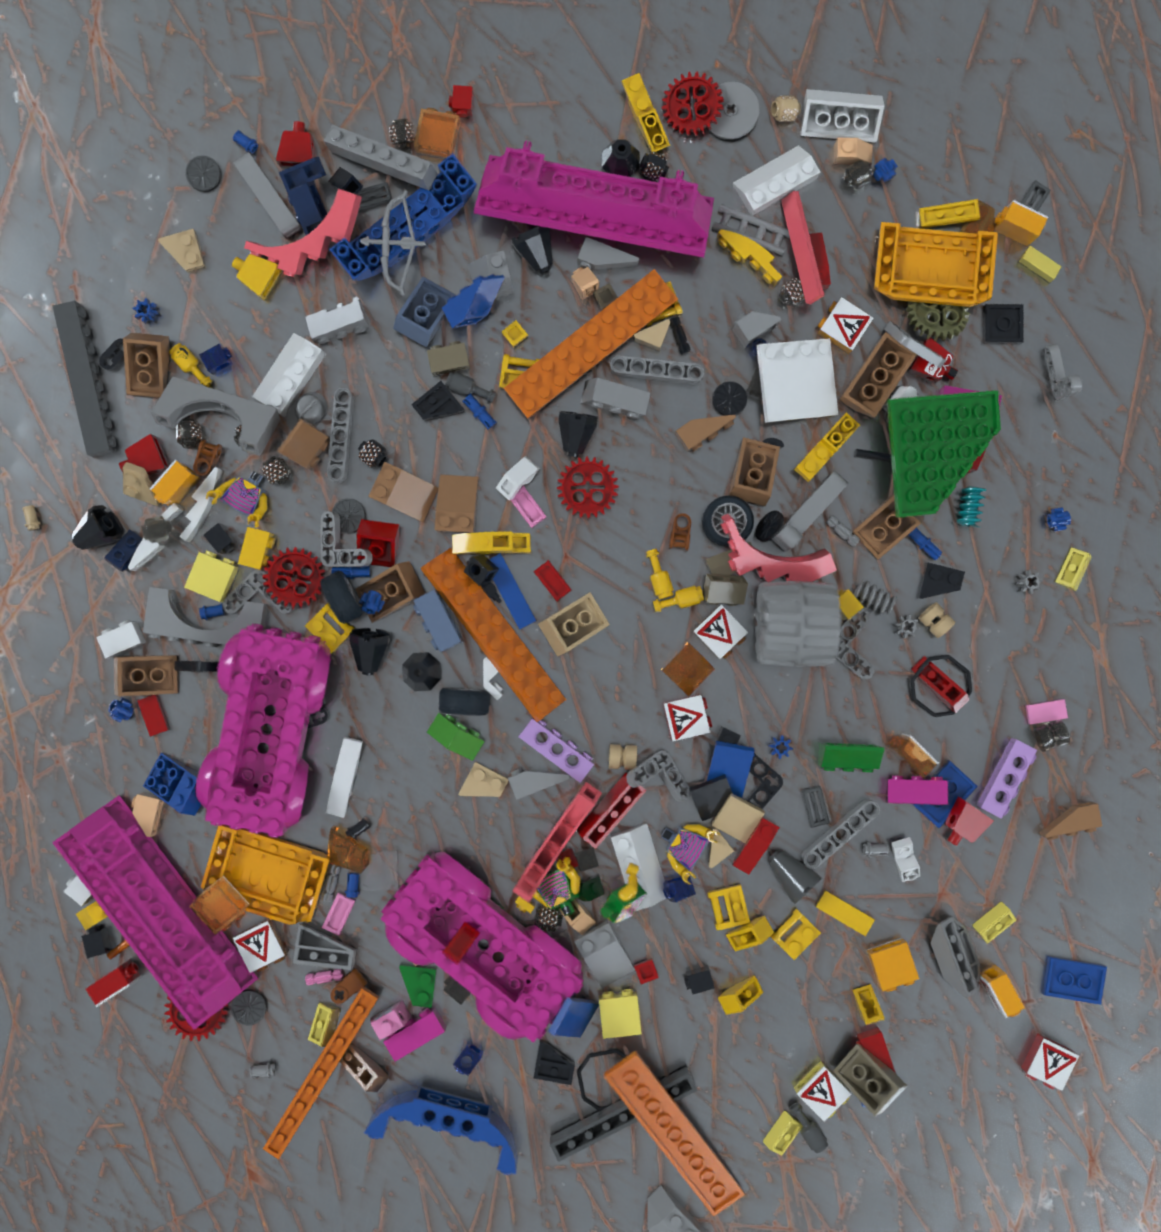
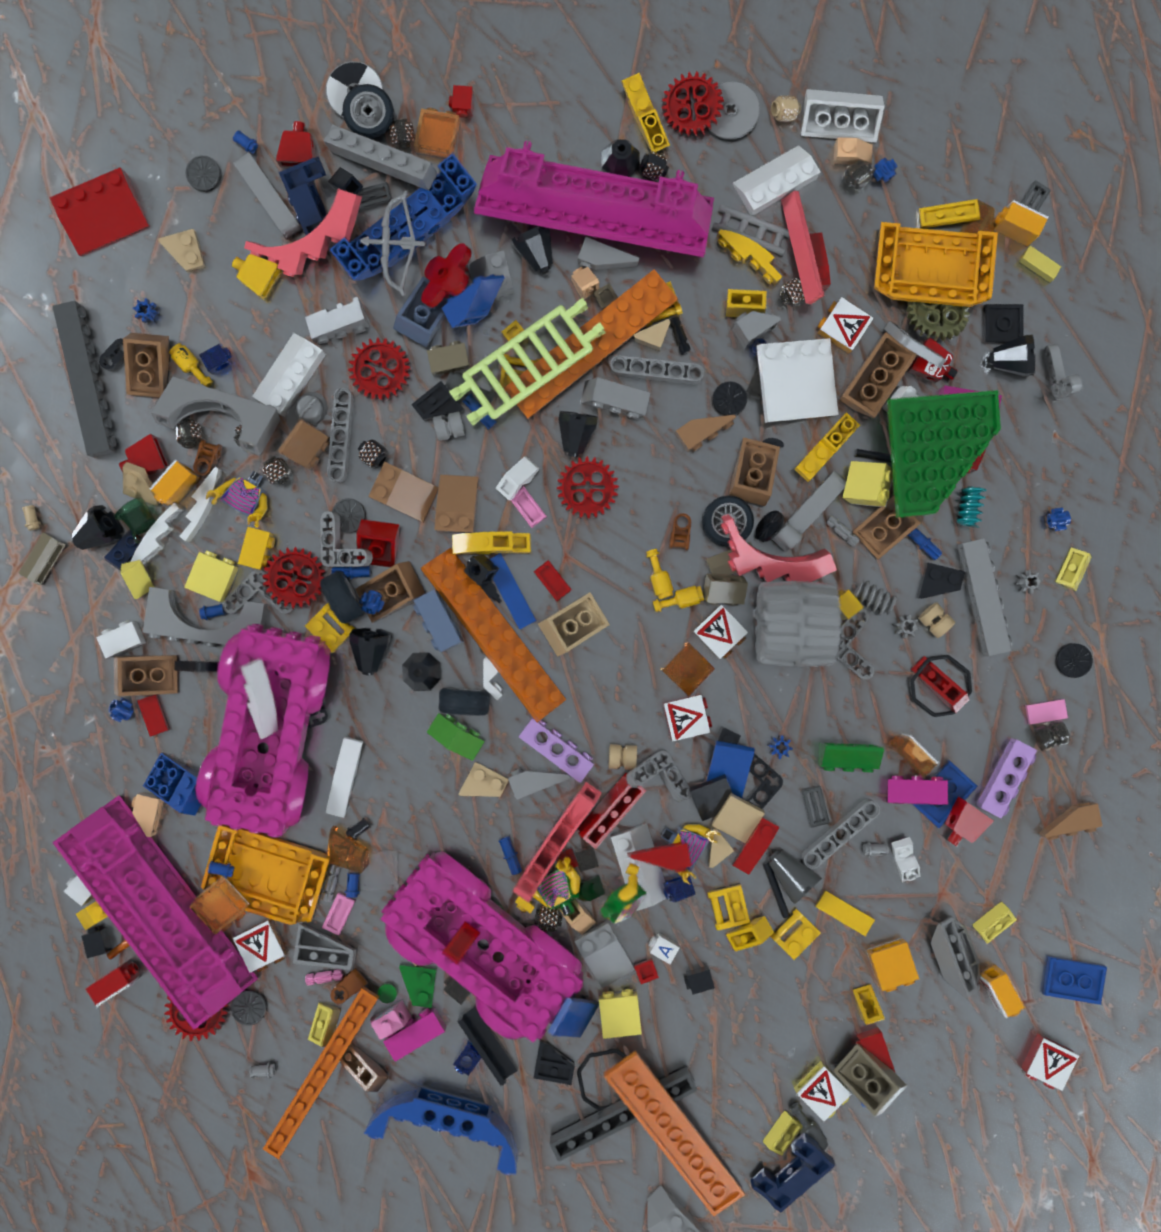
(42, 558): none -> dark tan piece
(100, 211): none -> red slope
(136, 517): none -> clear green hat
(136, 578): none -> light yellow slope
(156, 529): clear smoke head -> none
(220, 539): black brick -> none
(221, 869): none -> blue pin
(261, 698): none -> white slope
(346, 77): none -> piece
(371, 383): none -> red gear
(381, 109): none -> wheel
(387, 993): none -> green tile
(446, 275): none -> red plant
(448, 426): none -> light grey wheel
(487, 1045): none -> black fence
(510, 855): none -> blue axle
(568, 315): none -> yellowish green bar
(663, 947): none -> white brick
(669, 856): none -> red slope
(740, 995): yellow slope -> none
(745, 301): none -> yellow brick
(776, 890): none -> black bar
(796, 1176): none -> dark blue bracket
(868, 484): none -> light yellow piece
(984, 597): none -> light grey brick
(1015, 356): none -> black cone
(1074, 660): none -> black wheel

